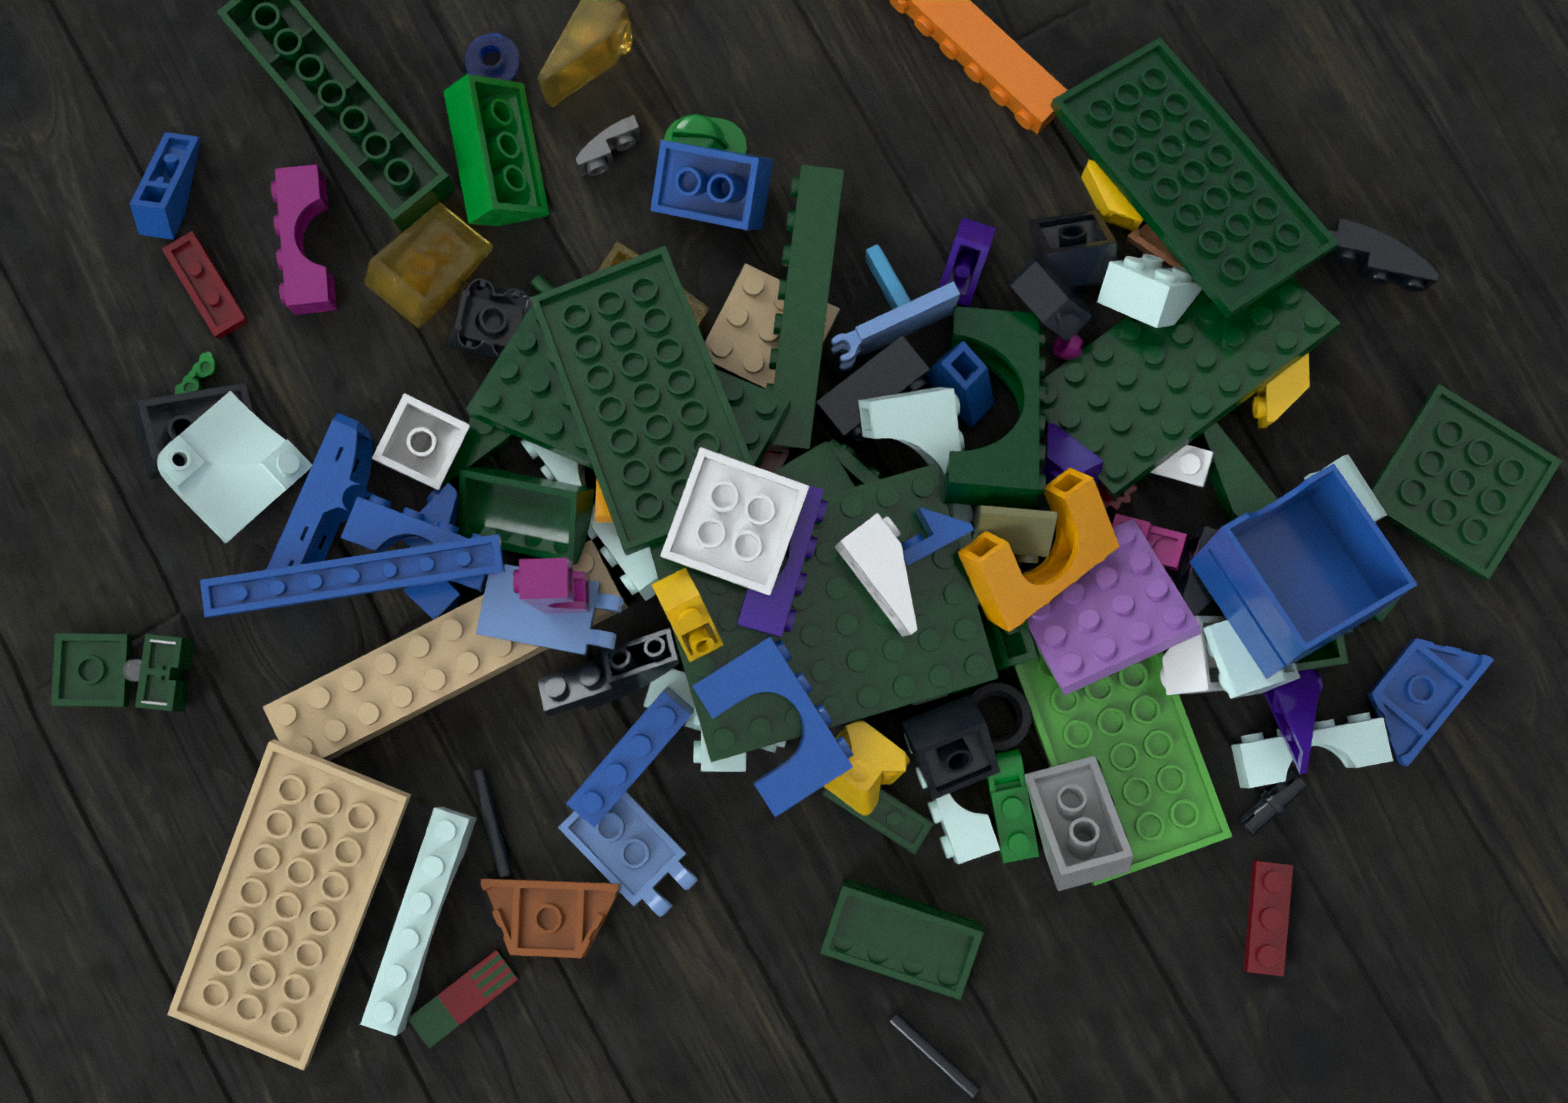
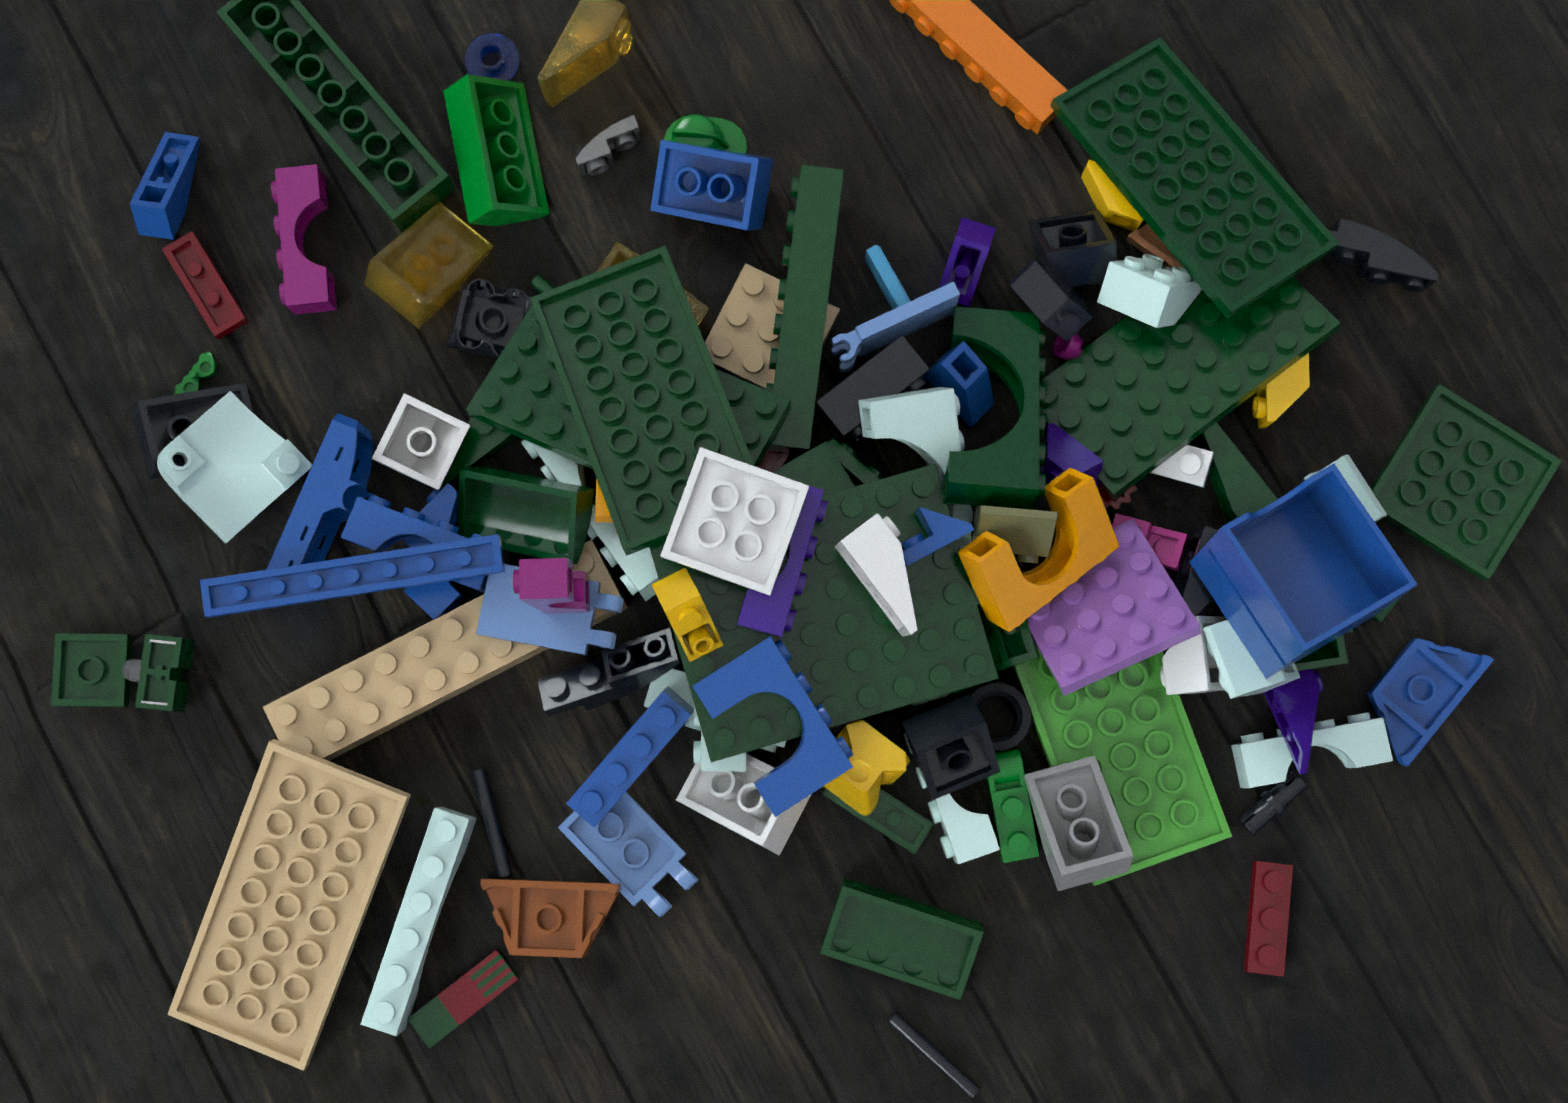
(738, 805): none -> white slope

